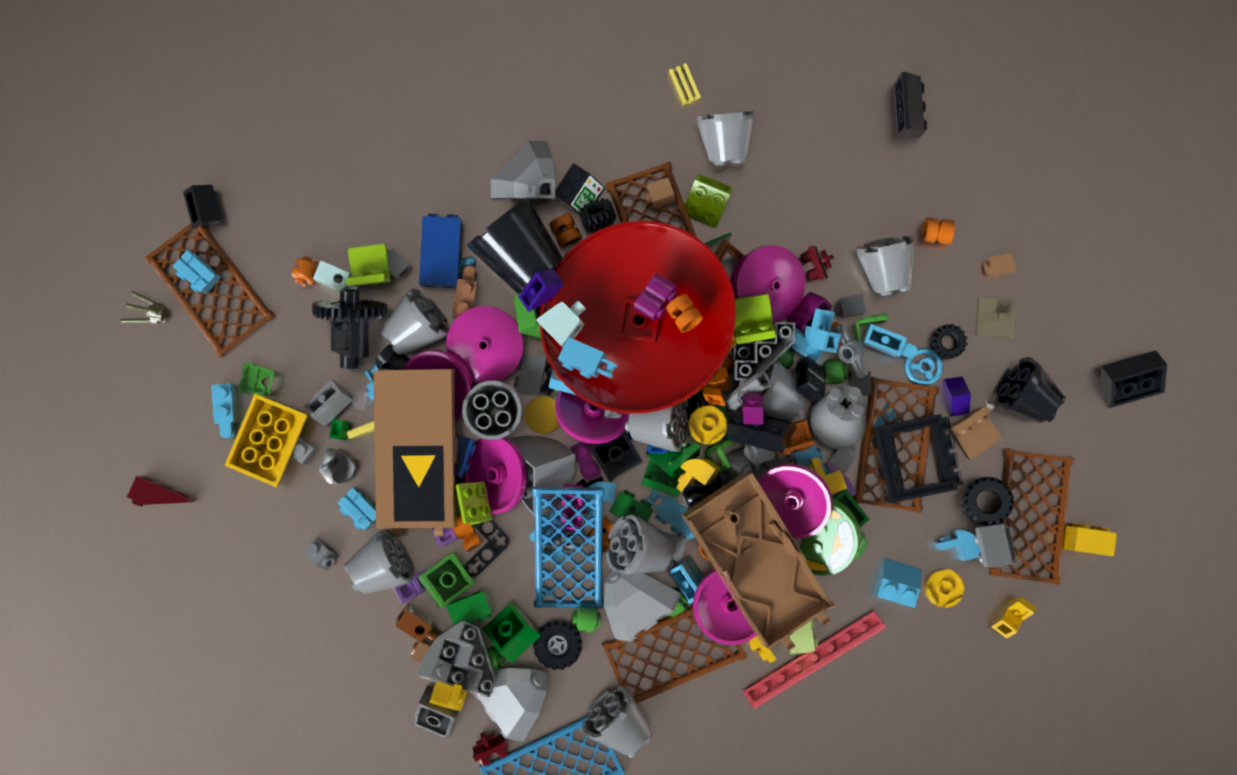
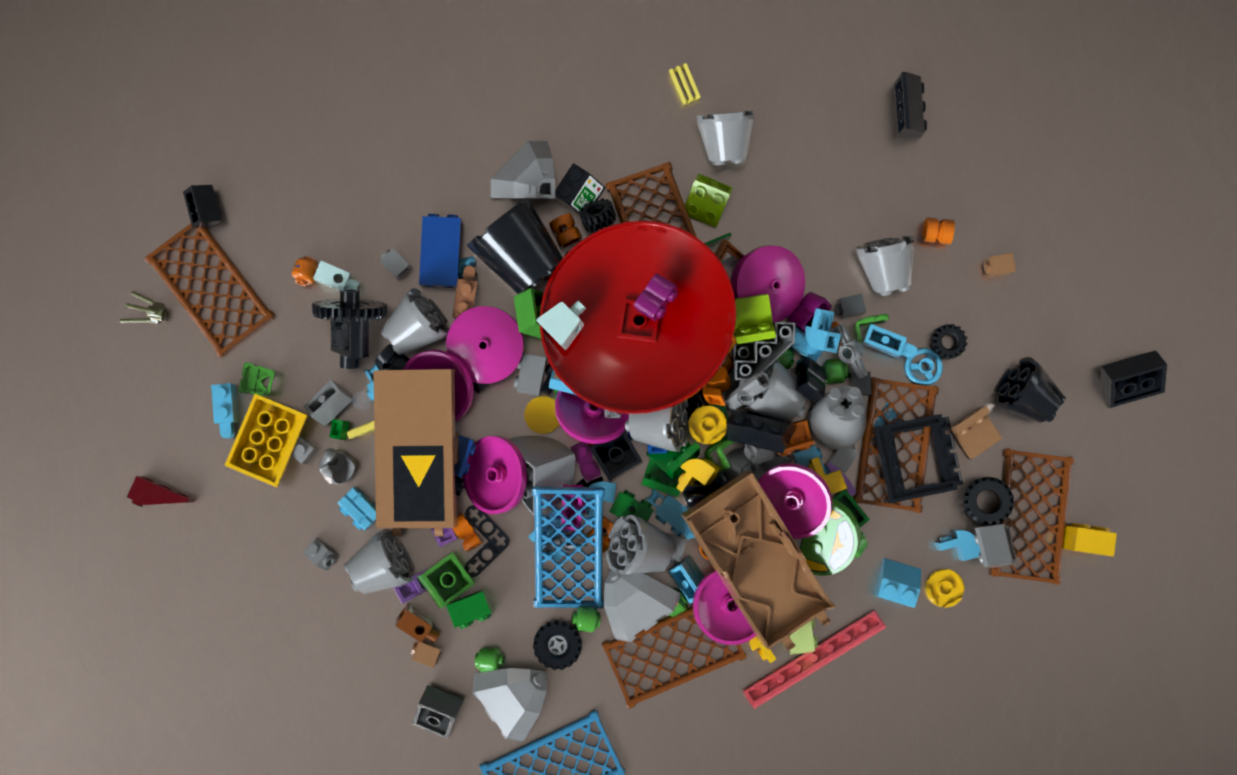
(196, 272): medium azure brick -> none
(368, 265): lime bracket -> none
(448, 696): yellow brick -> none
(459, 659): light grey brick -> none
(473, 502): lime bracket -> none
(480, 403): light grey cone -> none
(488, 746): dark red hips -> none
(511, 632): green brick -> none
(540, 289): dark purple slope -> none
(585, 359): medium azure brick -> none
(617, 722): light grey cone -> none
(660, 193): medium nougat brick -> none
(684, 313): orange wheel -> none
(753, 408): magenta brick -> none
(819, 271): dark red hips -> none
(957, 396): dark purple slope -> none
(996, 317): dark tan piece -> none
(1012, 615): yellow brick -> none

